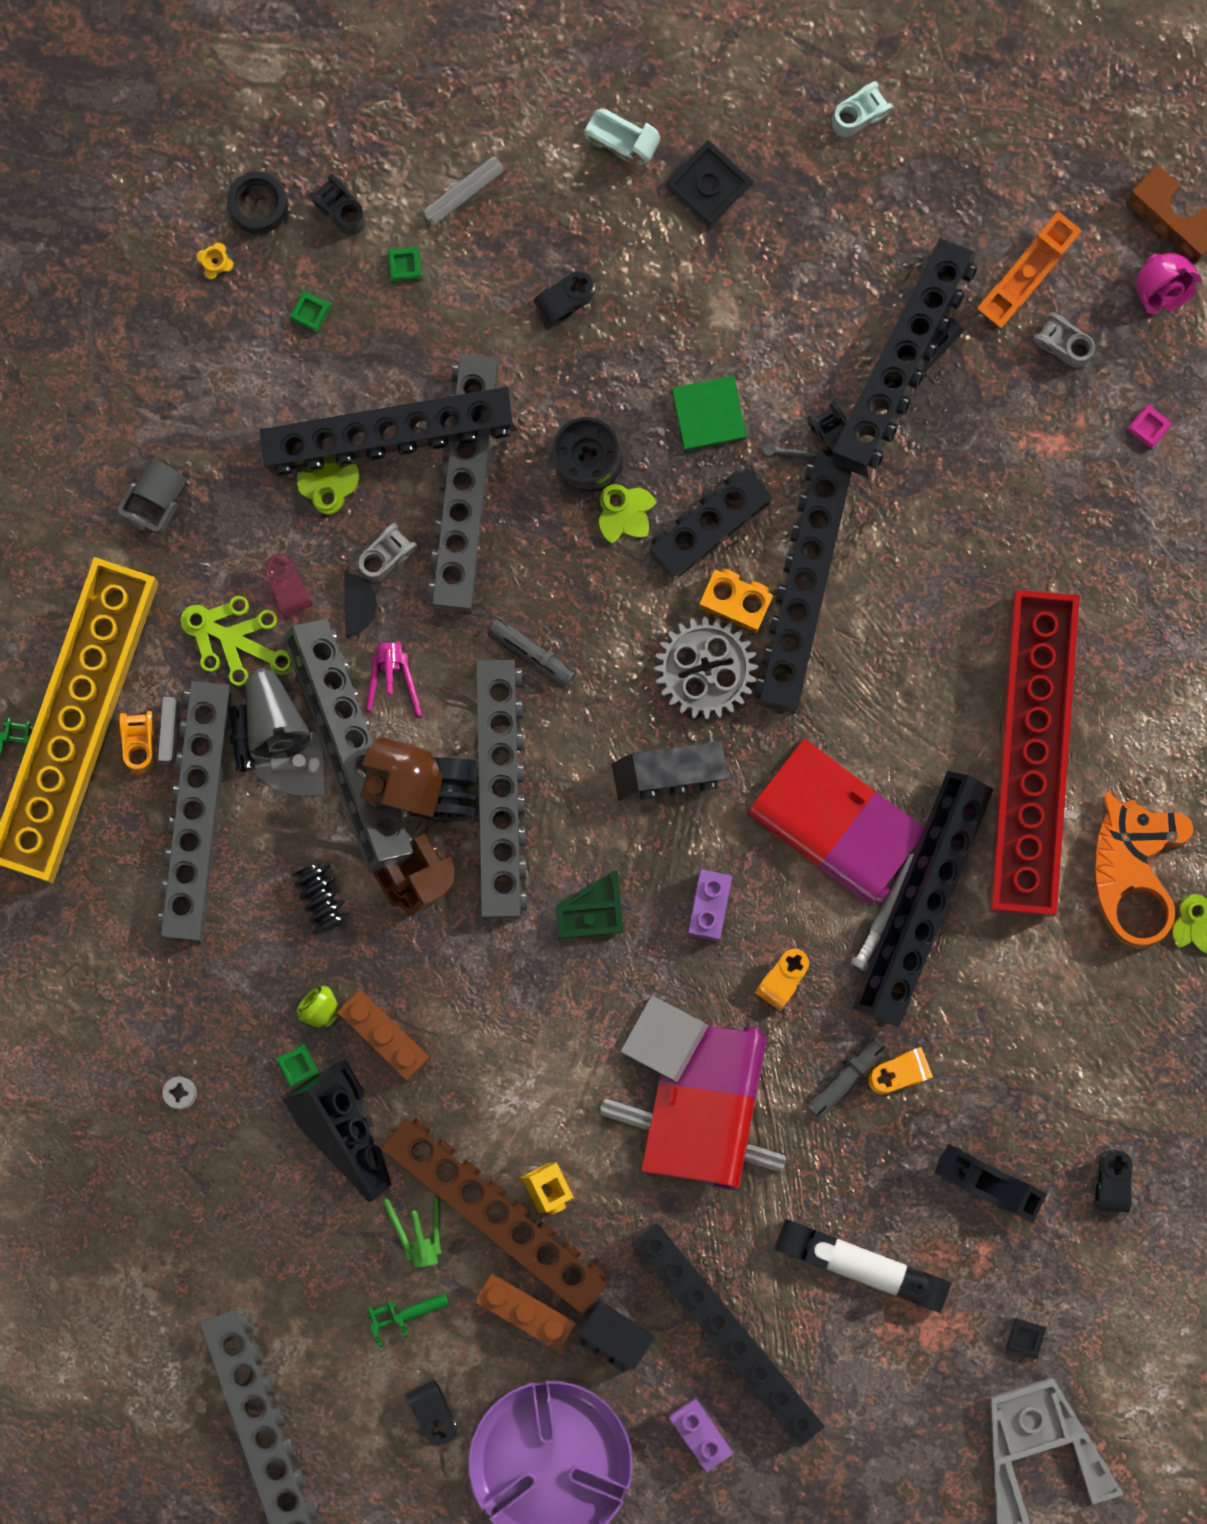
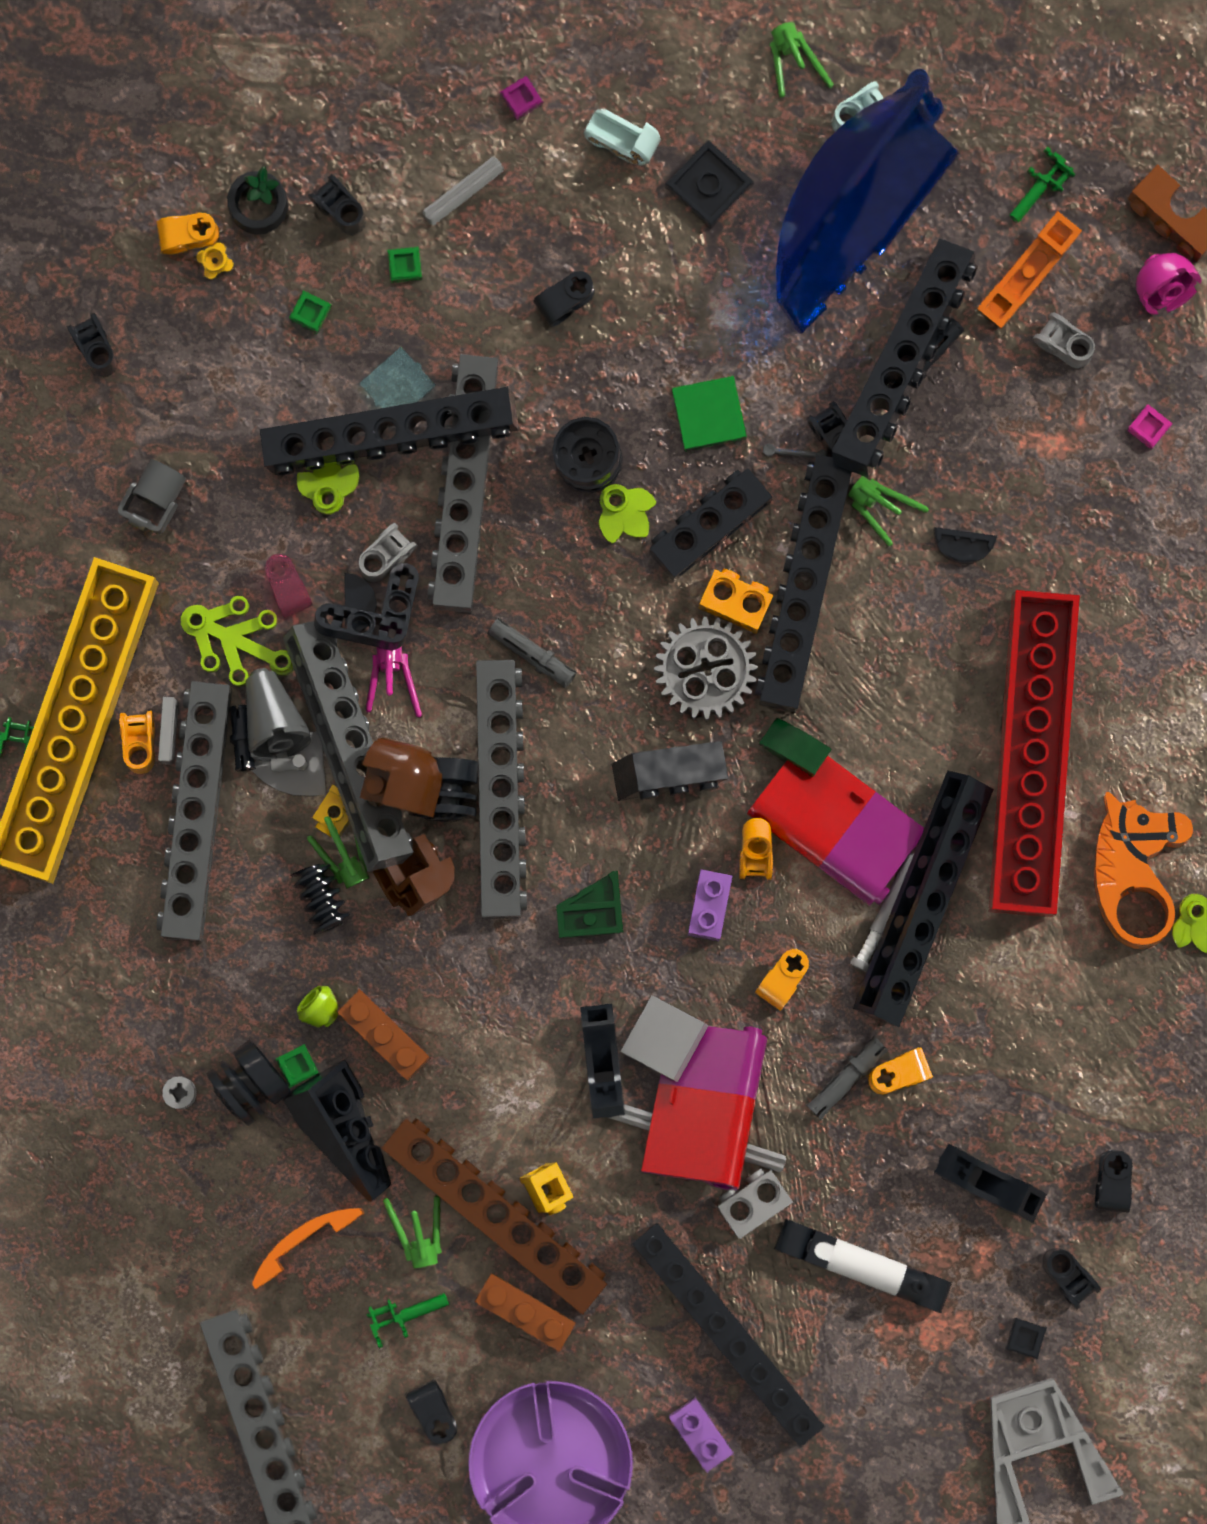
(92, 341): none -> black piece
(181, 233): none -> light orange piece
(248, 1083): none -> black wheel
(260, 186): none -> dark green plant
(271, 1266): none -> orange slope
(331, 800): none -> yellow brick
(352, 870): none -> bright green plant
(386, 620): none -> black beam
(397, 381): none -> clear light blue piece
(521, 97): none -> magenta tile
(602, 1061): none -> black arch
(615, 1336): black brick -> none
(756, 854): none -> light orange piece
(758, 1210): none -> light grey brick
(789, 42): none -> bright green plant
(795, 746): none -> dark green slope
(859, 196): none -> clear blue windscreen
(868, 492): none -> bright green plant
(963, 546): none -> black tile
(1041, 184): none -> green piece
(1074, 1281): none -> black piece

